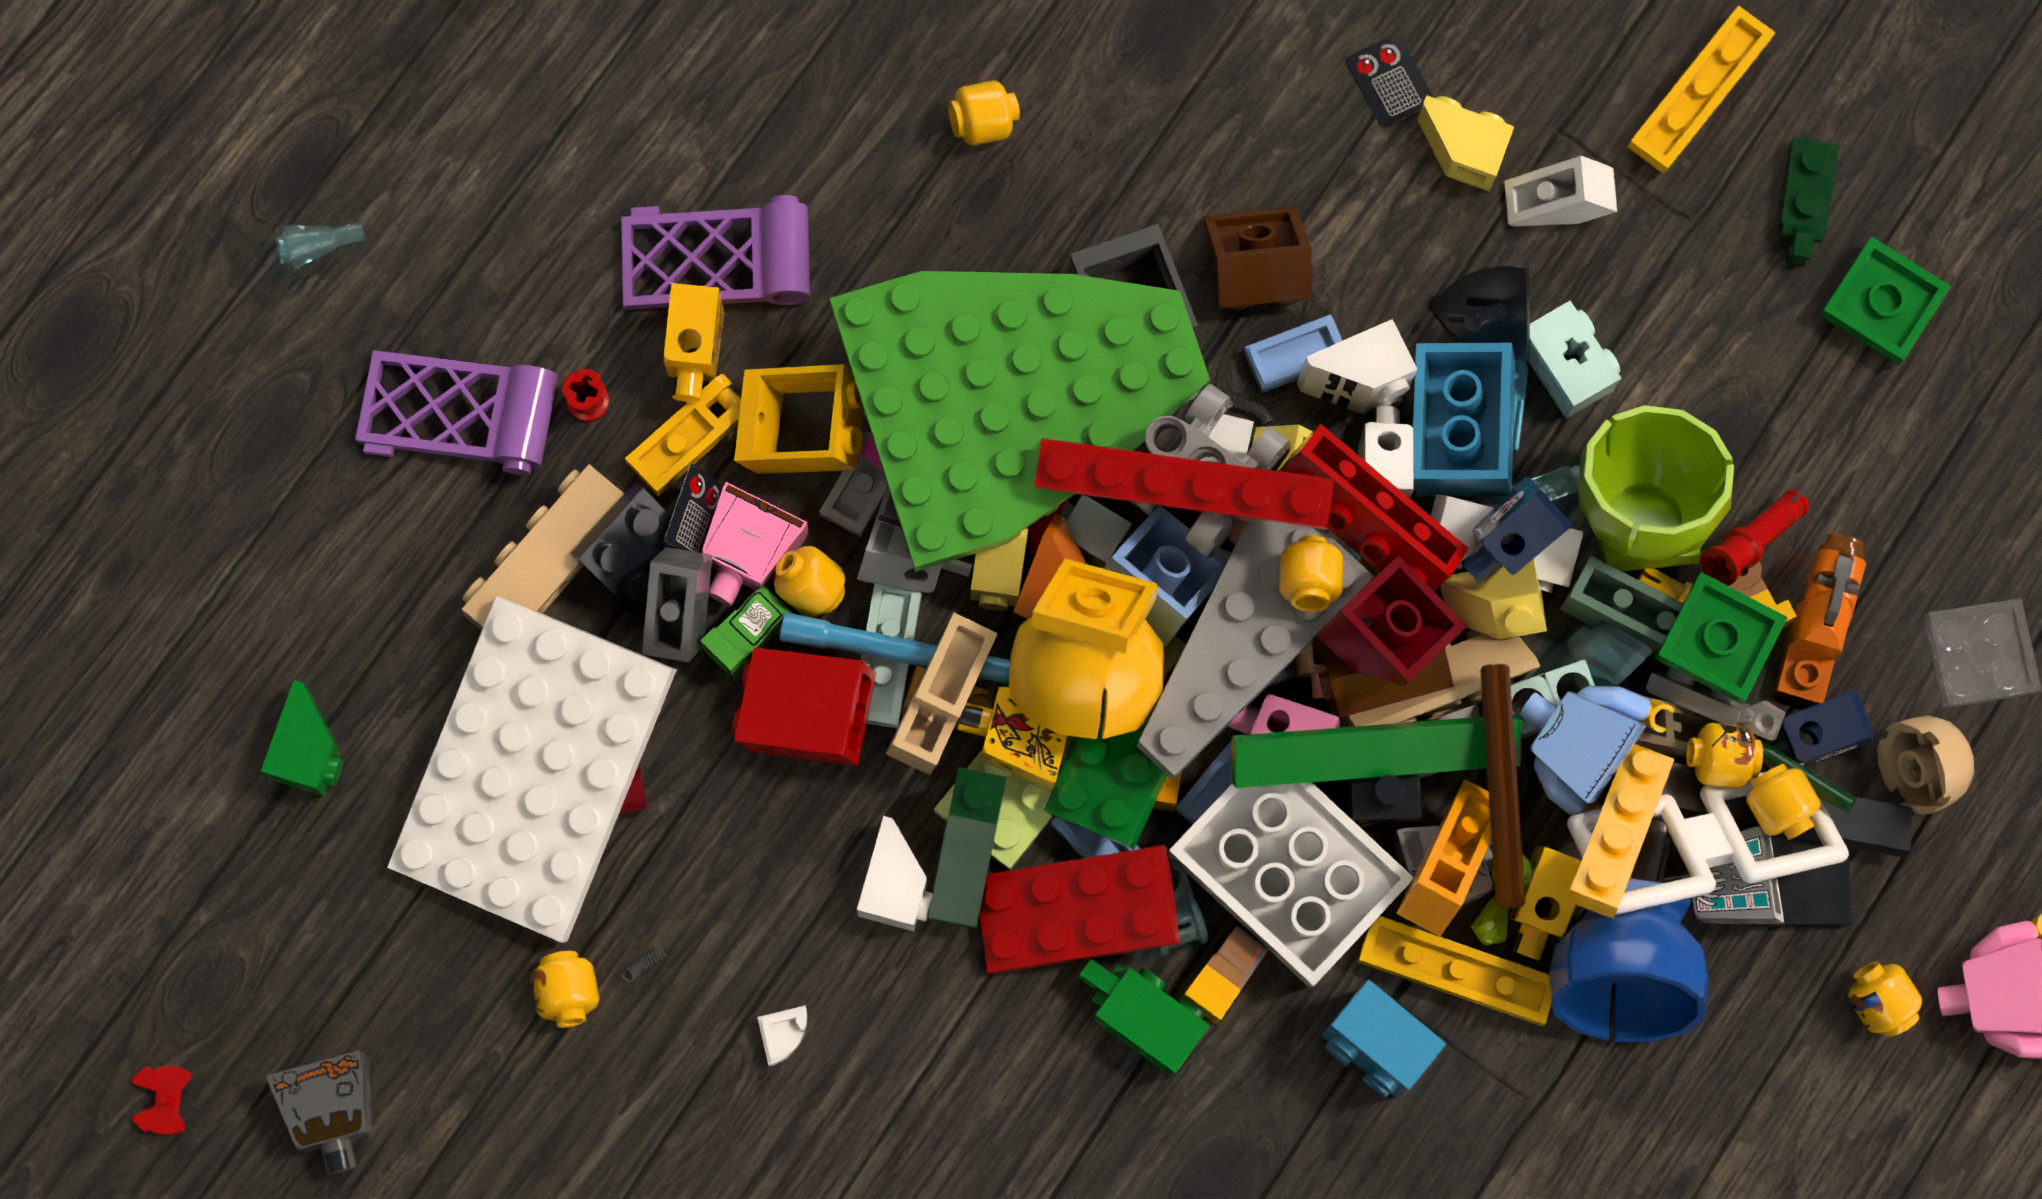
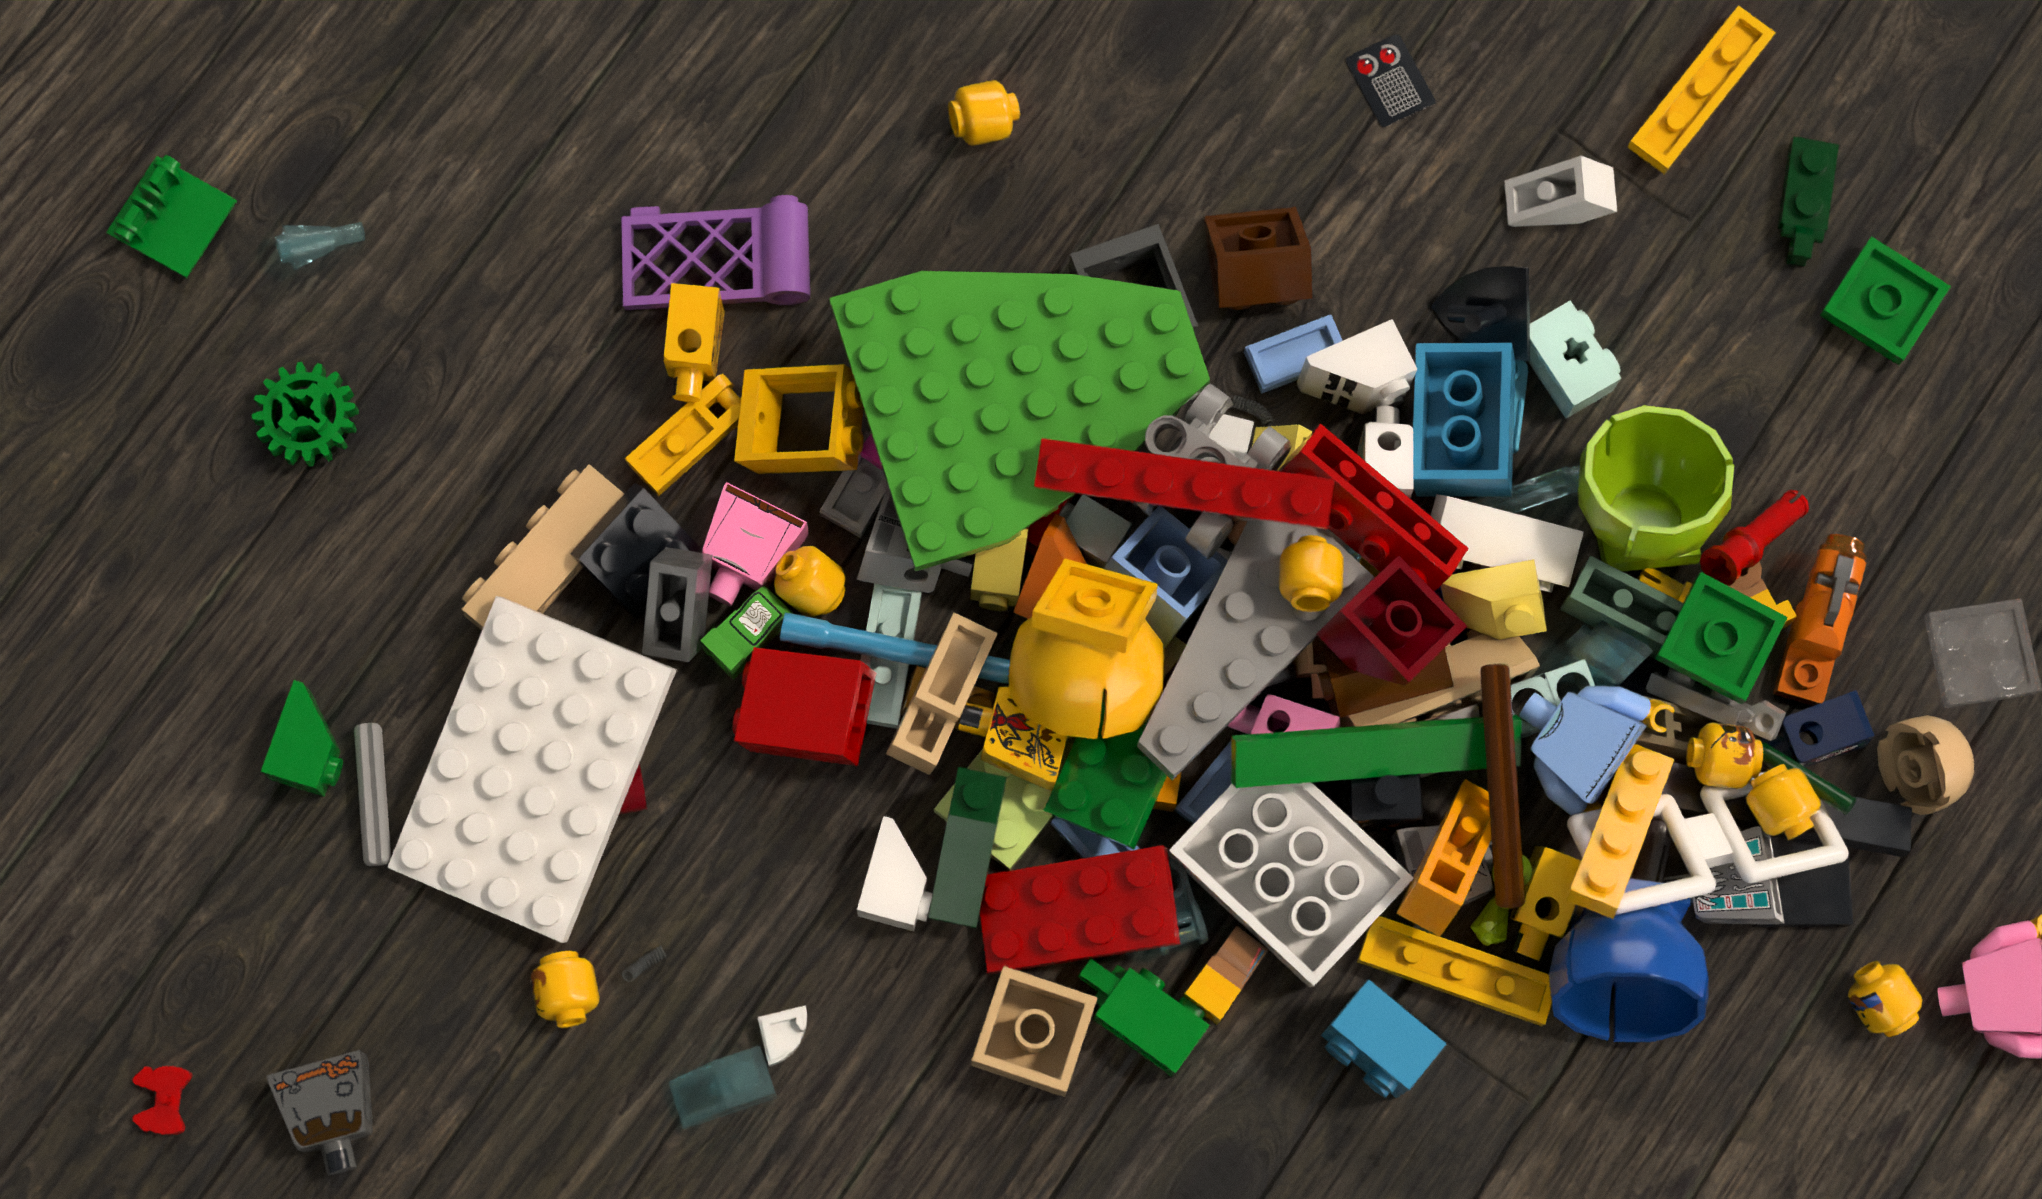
(171, 216): none -> green hinge
(295, 429): none -> green gear
(372, 794): none -> light grey axle
(517, 421): medium lavender piece -> none
(579, 383): red bush -> none
(694, 511): black sticker -> none
(723, 1087): none -> clear light blue slope
(1034, 1031): none -> tan brick
(1465, 142): light yellow slope -> none
(1521, 512): dark blue torso -> none

